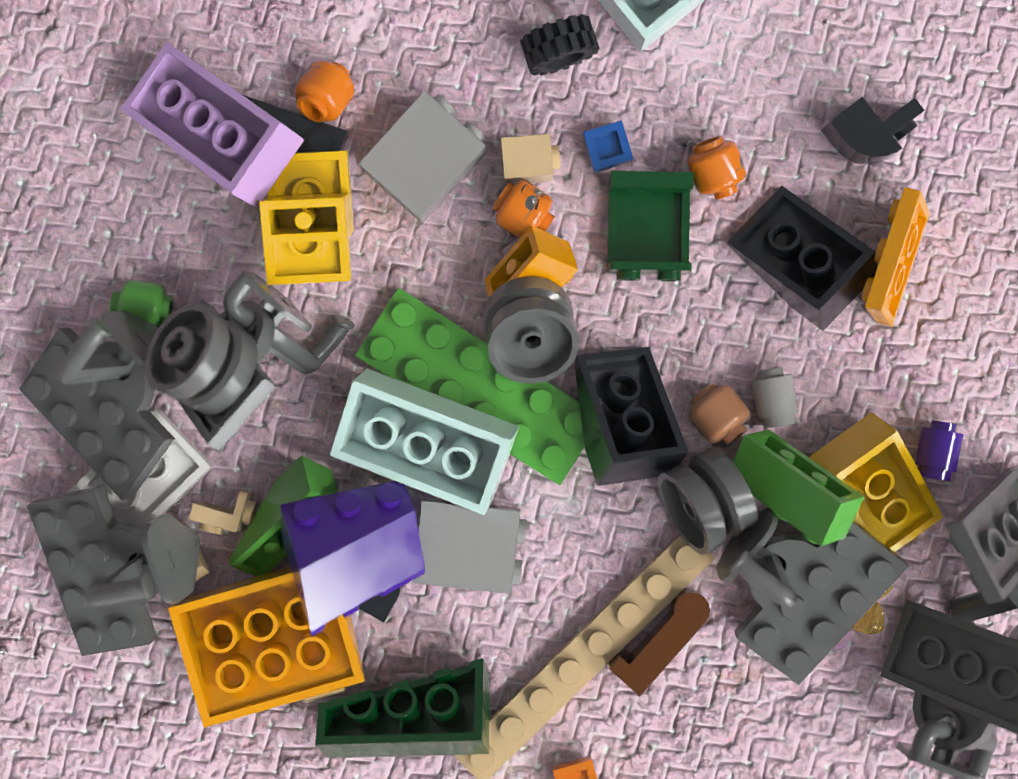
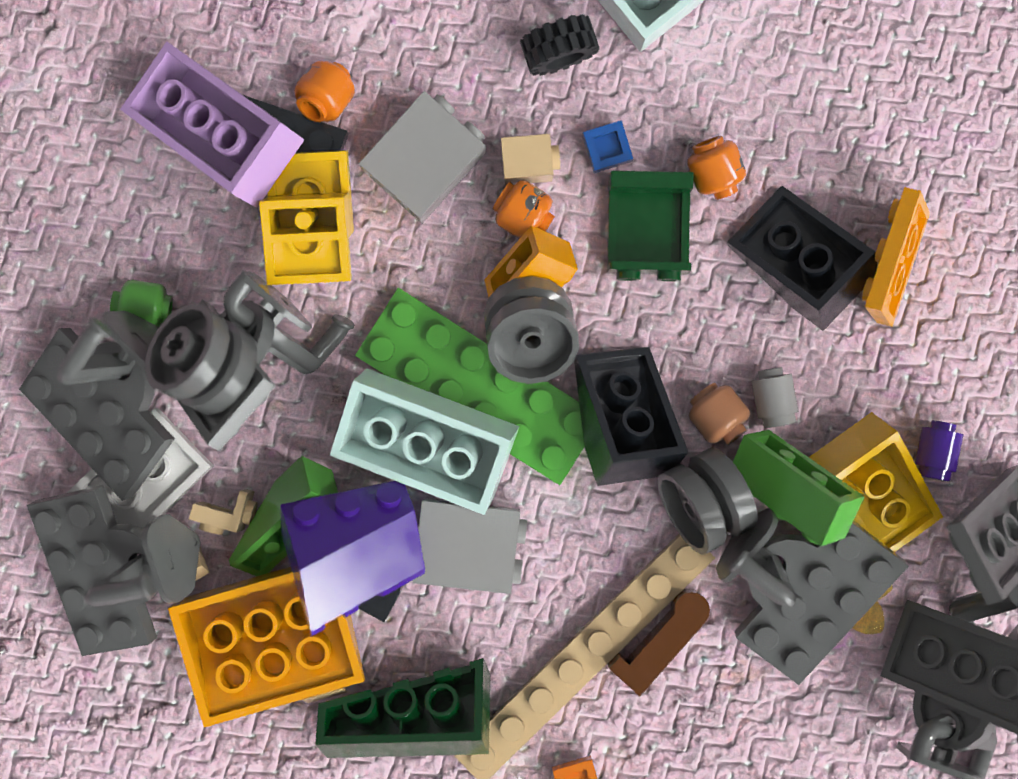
(866, 139): black brick -> none

